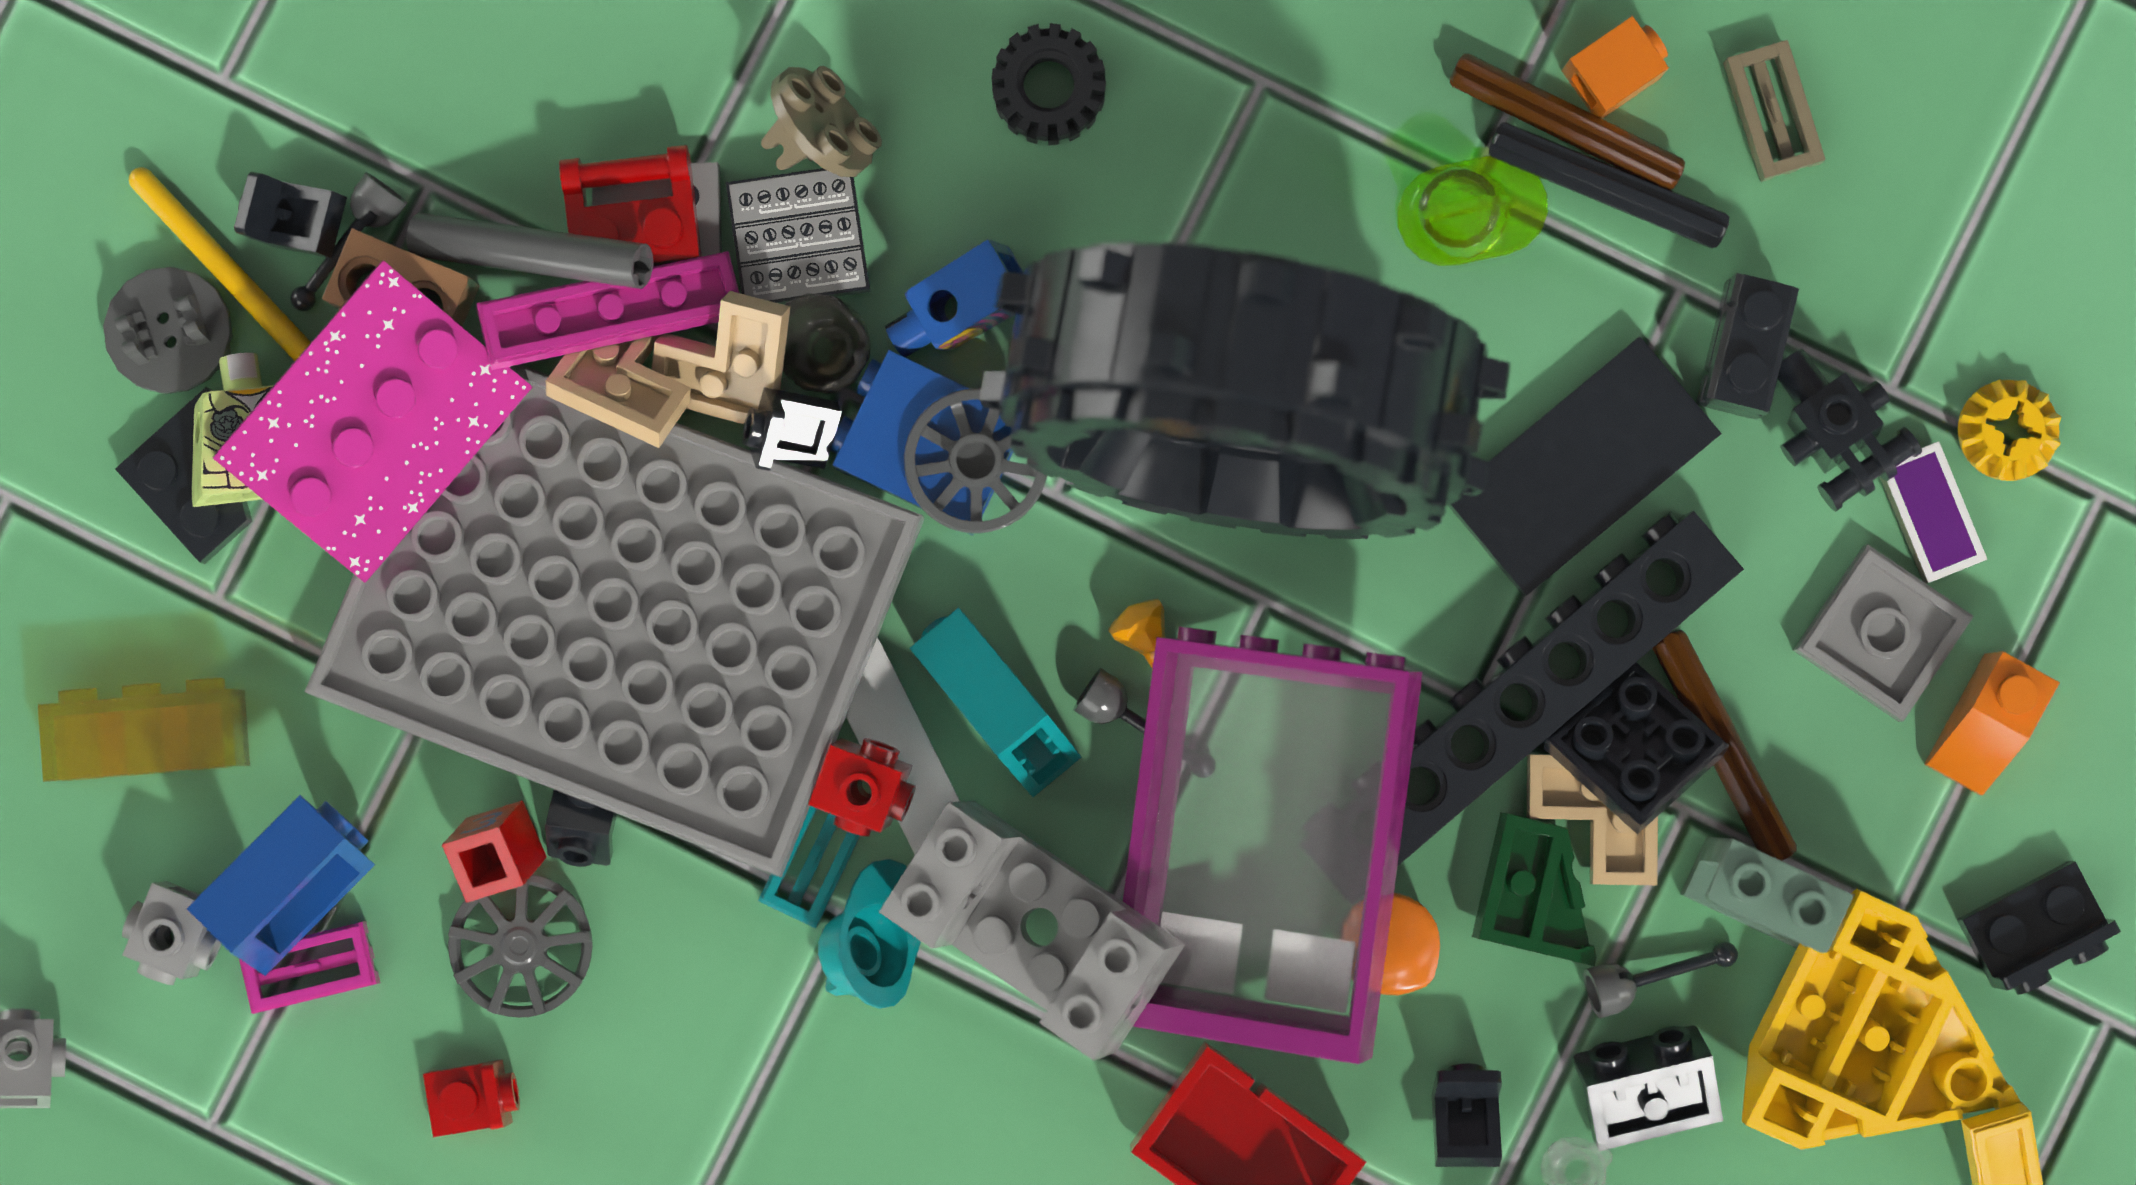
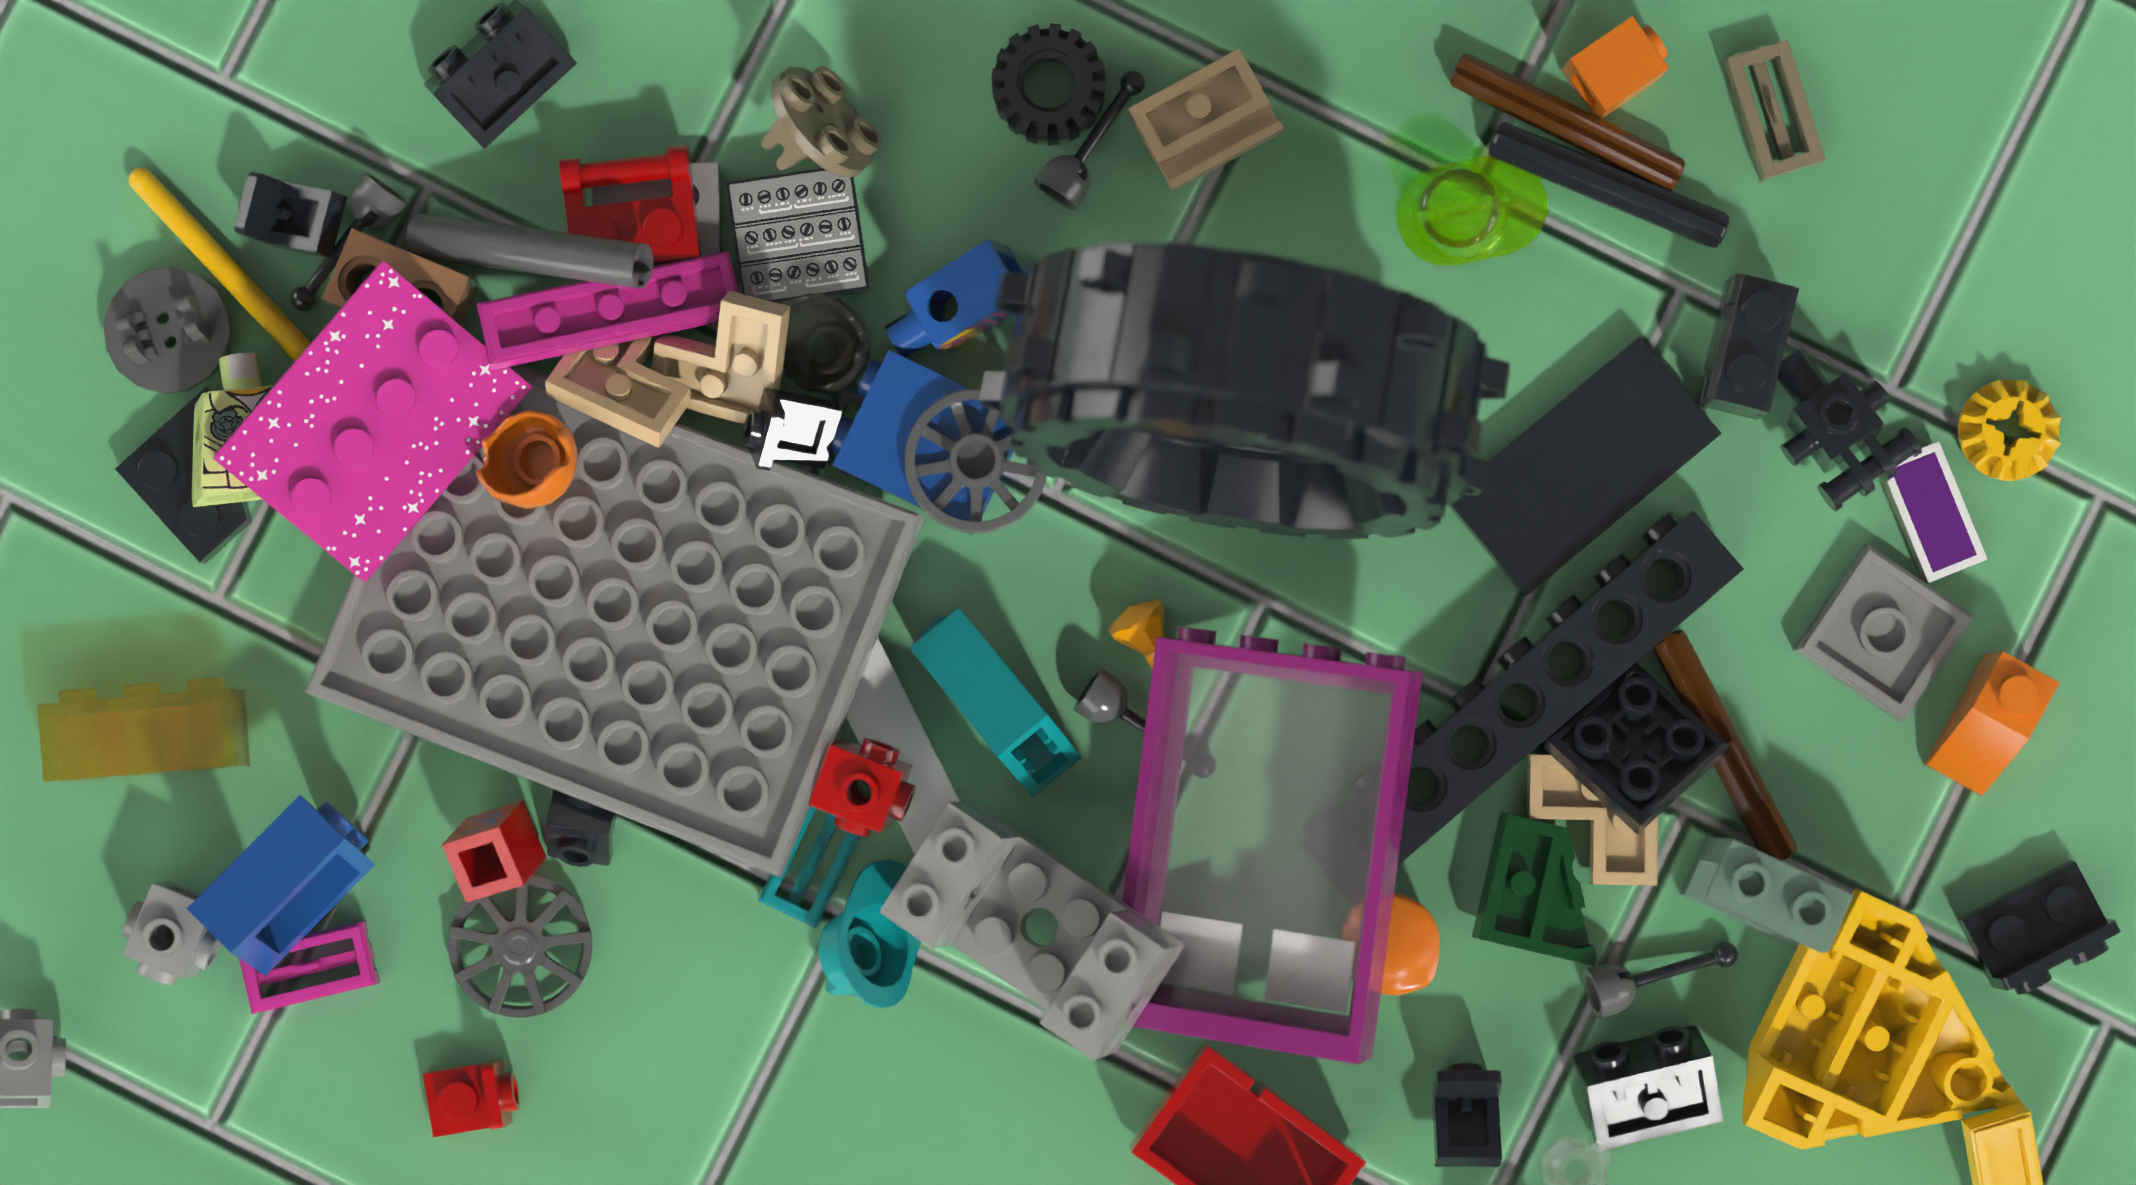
(498, 71): none -> black bracket
(528, 460): none -> orange hair
(1066, 176): none -> hinge
(1205, 120): none -> tan plate

